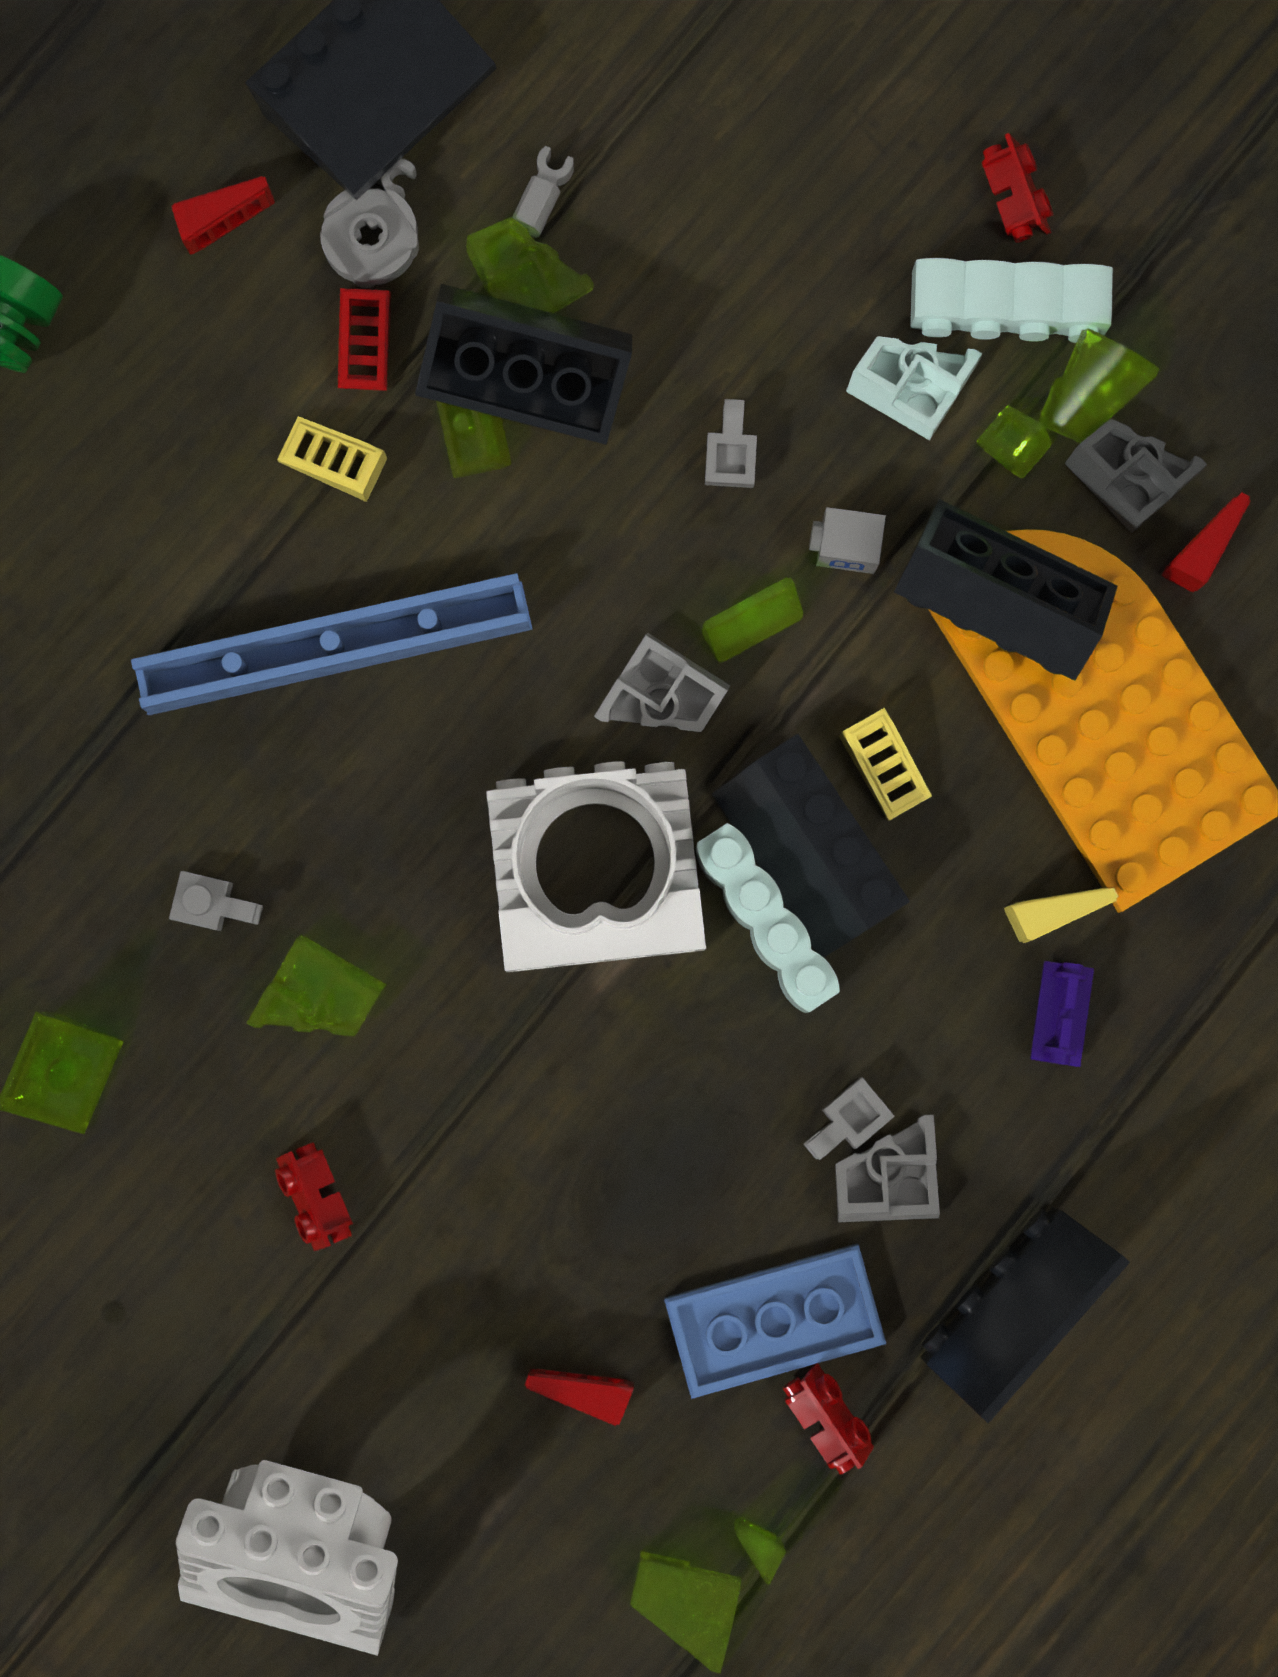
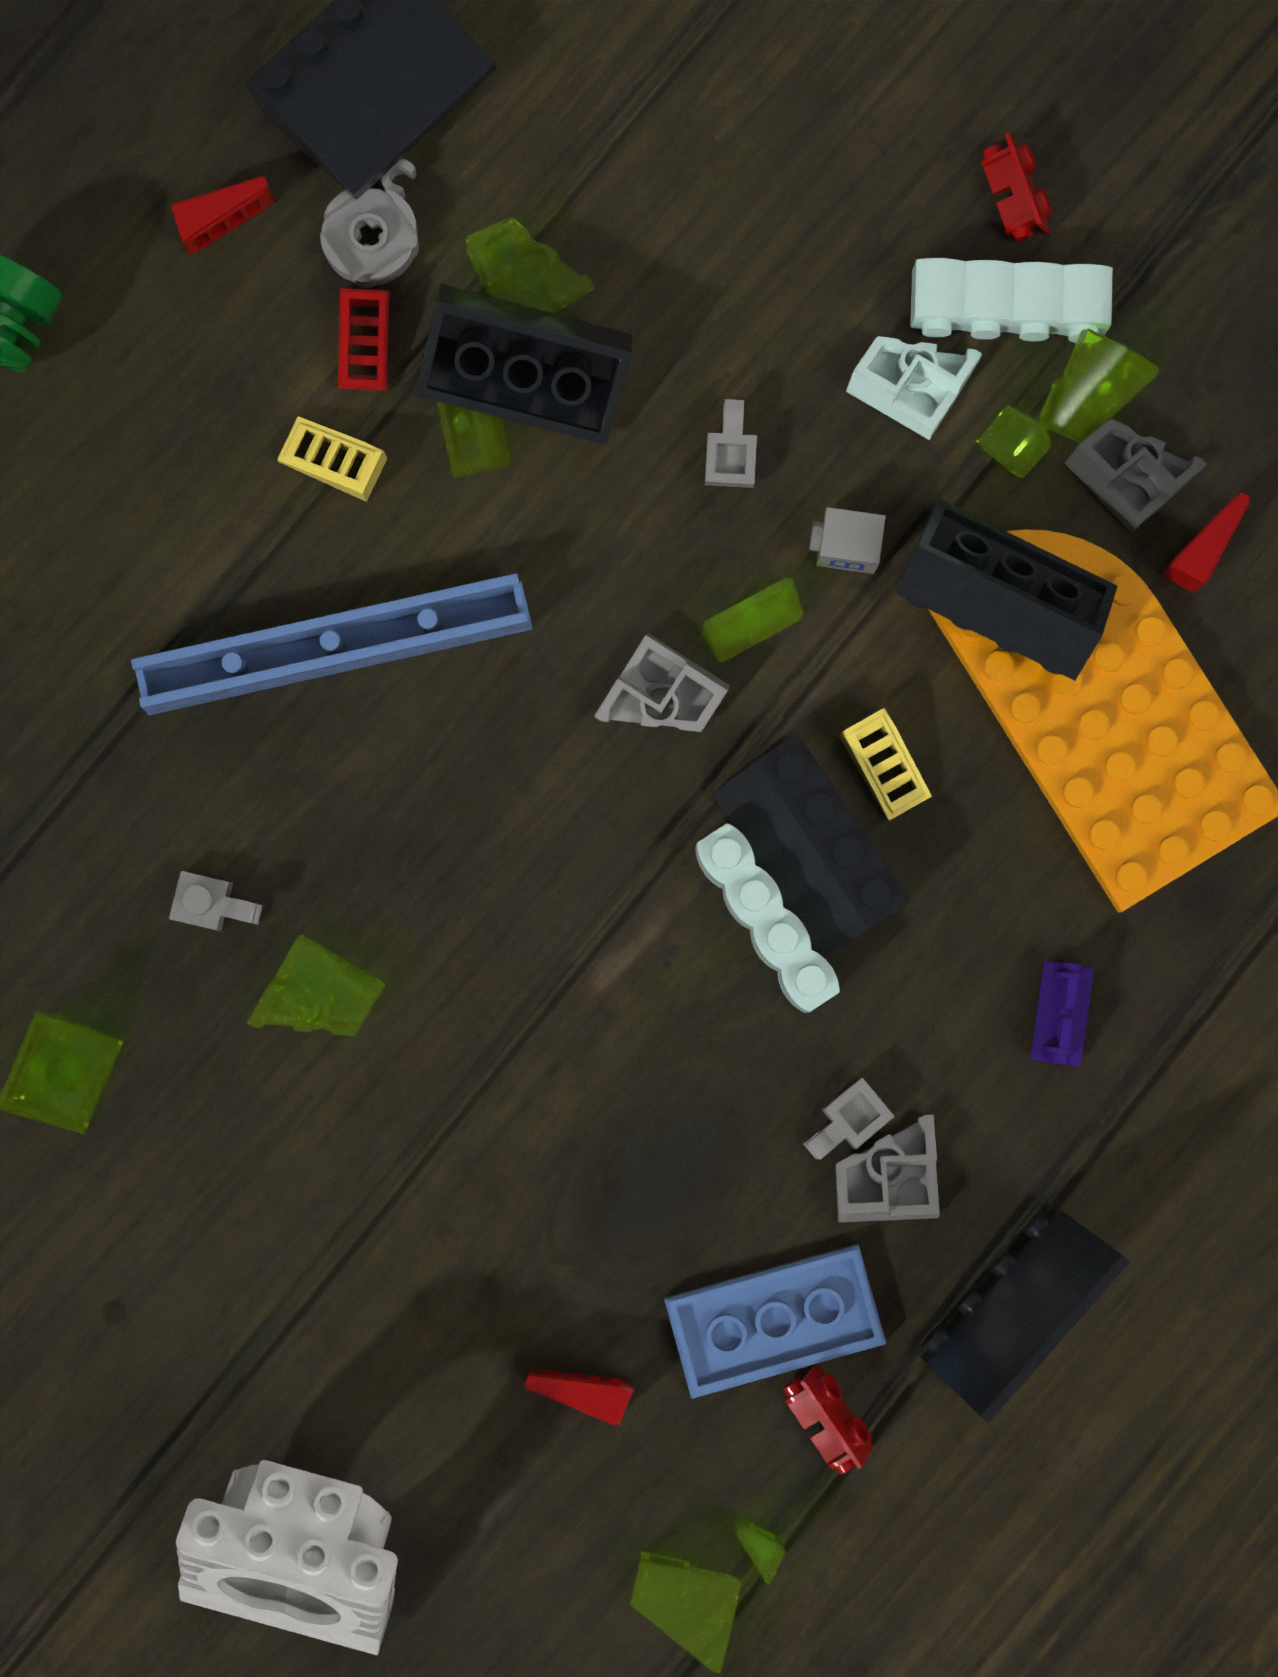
(317, 1215): red hinge -> none
(542, 193): light grey bar -> none
(545, 937): white hose -> none
(1040, 916): light yellow slope -> none

